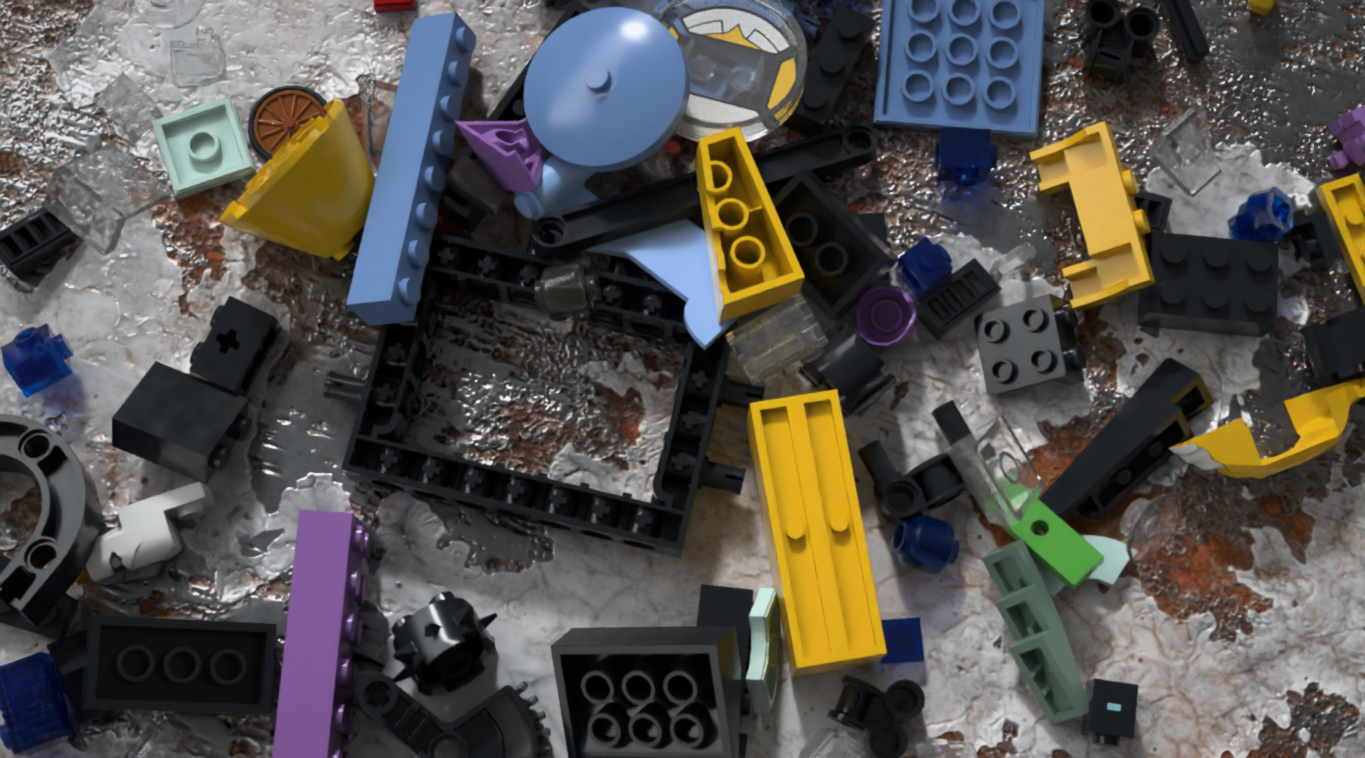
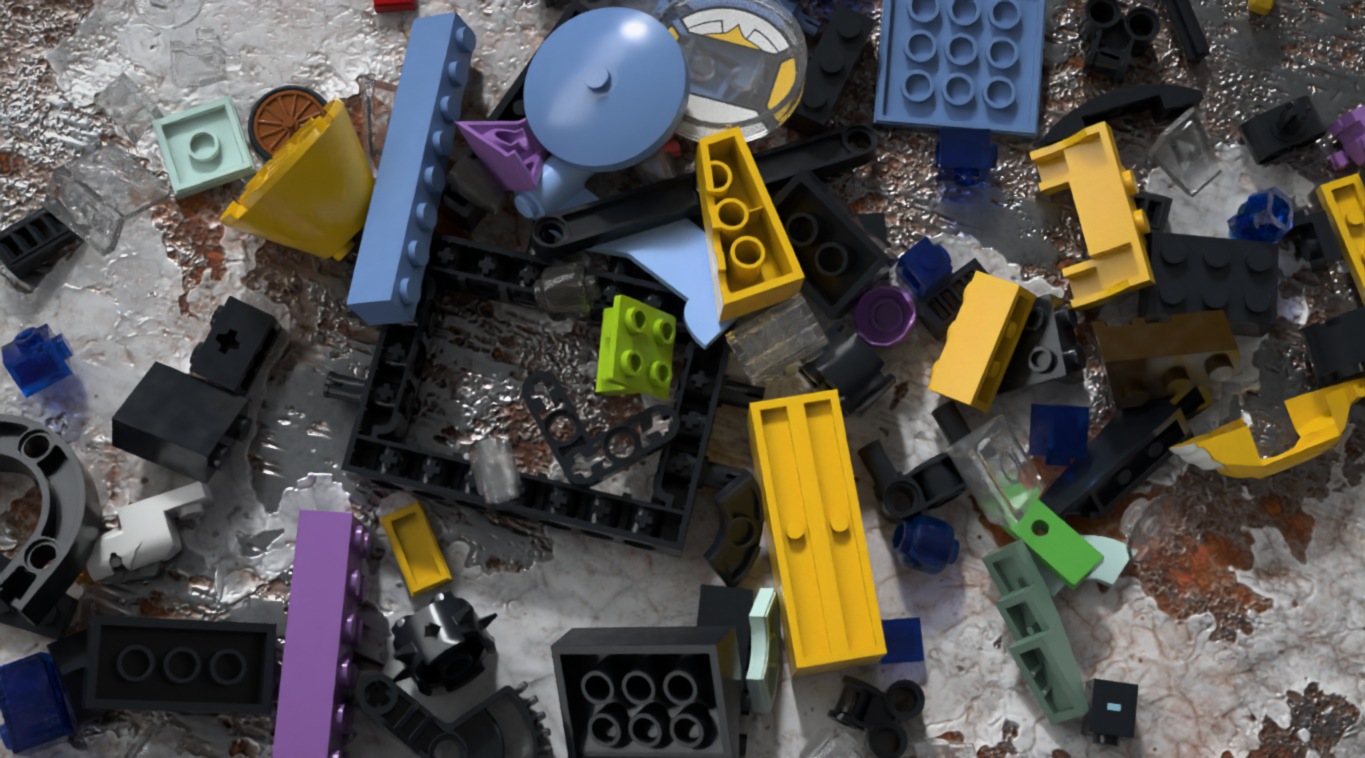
(416, 549): none -> yellow tile
(495, 470): none -> clear brick
(582, 445): none -> black beam
(635, 350): none -> lime bracket
(739, 529): none -> black tile
(981, 341): none -> yellow brick
(1013, 262): clear tile -> none
(1058, 432): none -> clear blue brick
(1163, 101): none -> black slope
(1166, 357): none -> dark brown wedge
(1282, 130): none -> black beam

